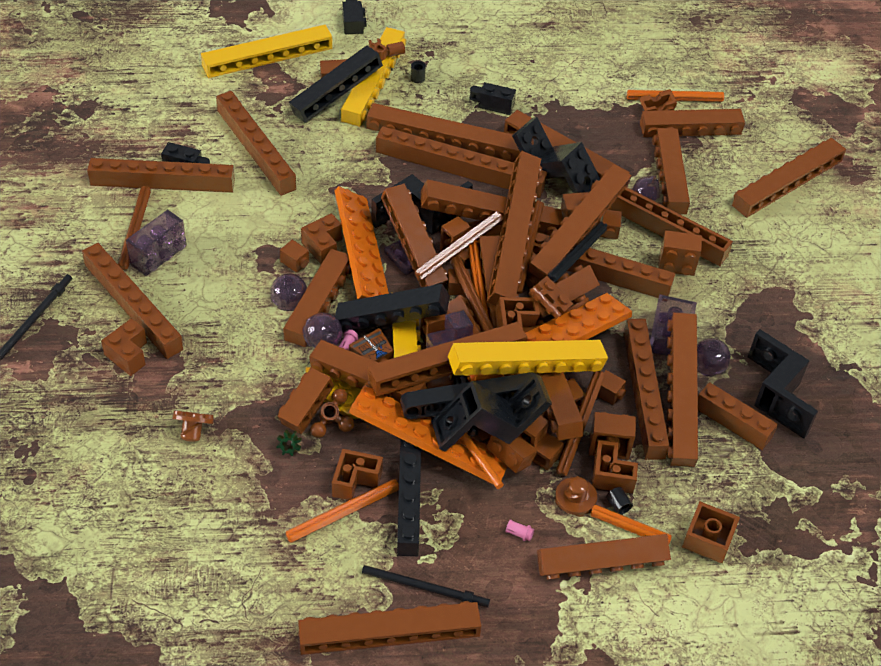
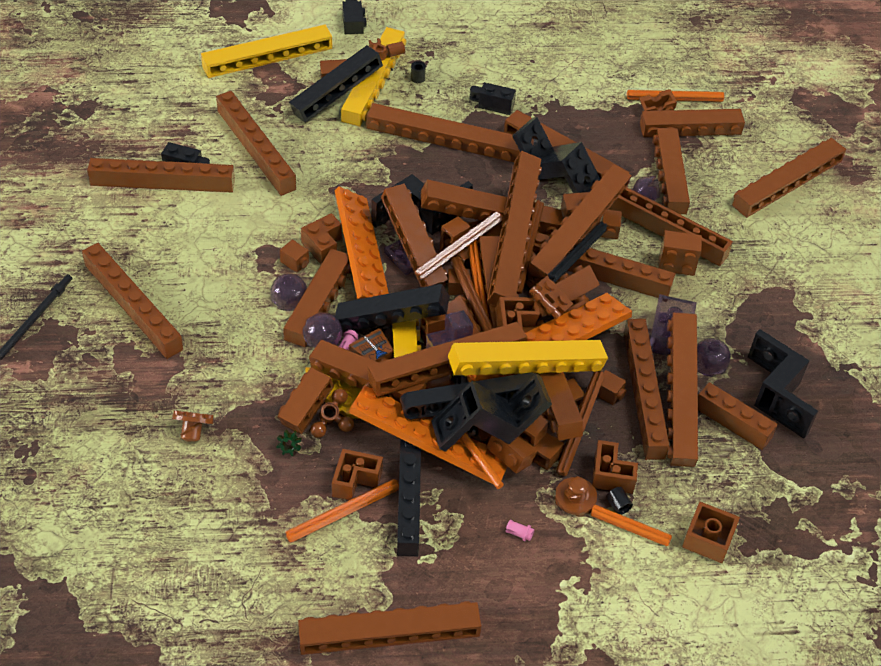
(125, 345): dark orange brick -> none
(135, 224): dark orange axle -> none
(156, 242): brick -> none
(423, 585): black bar -> none
(449, 158): dark orange brick -> none
(604, 554): dark orange brick -> none
(613, 429): dark orange brick -> none

